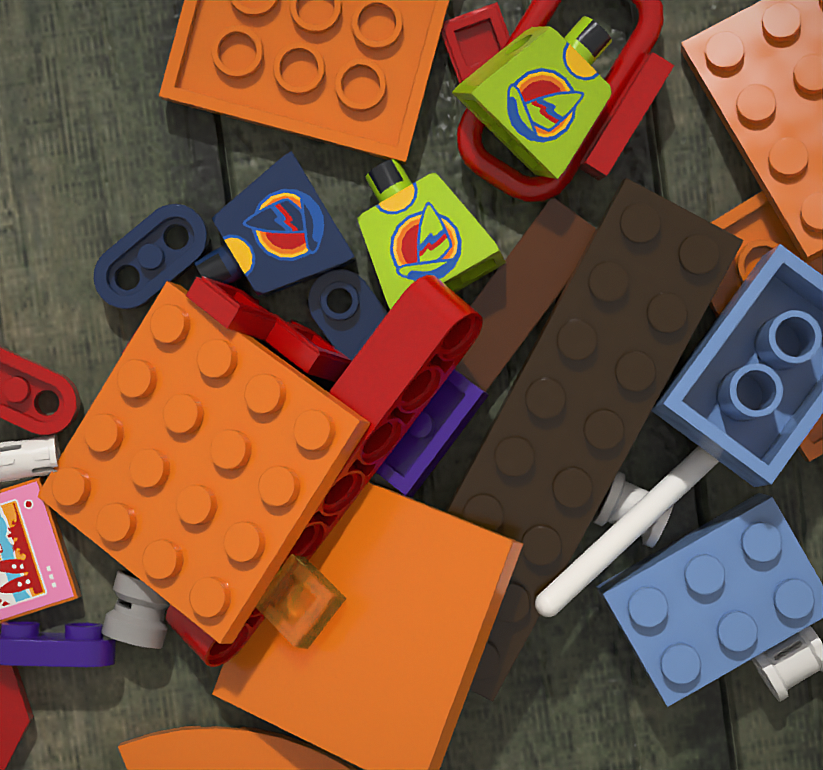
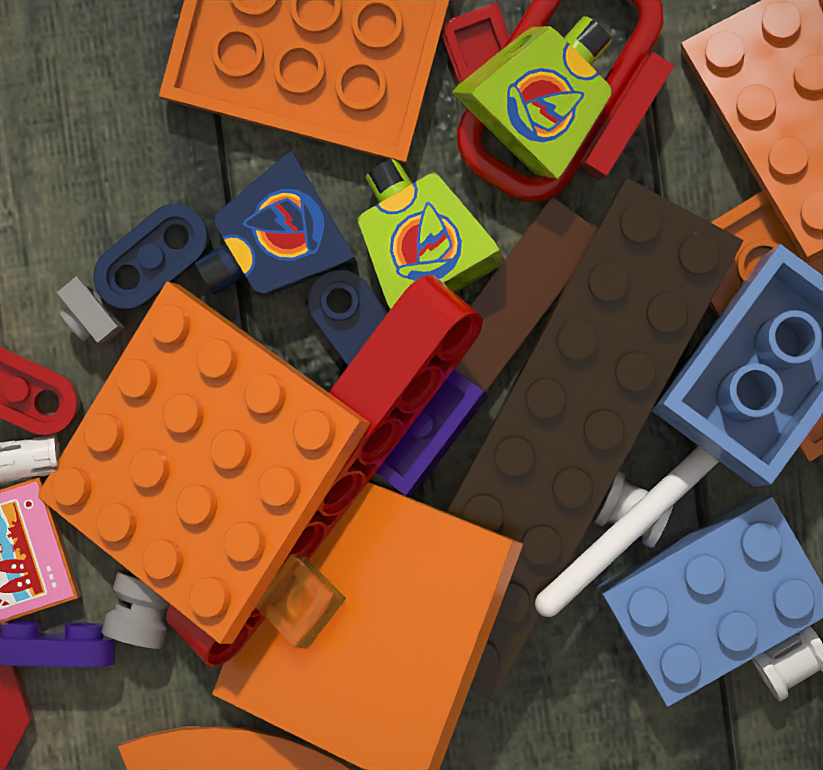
(88, 312): none -> light grey plate
(244, 315): red tile -> none

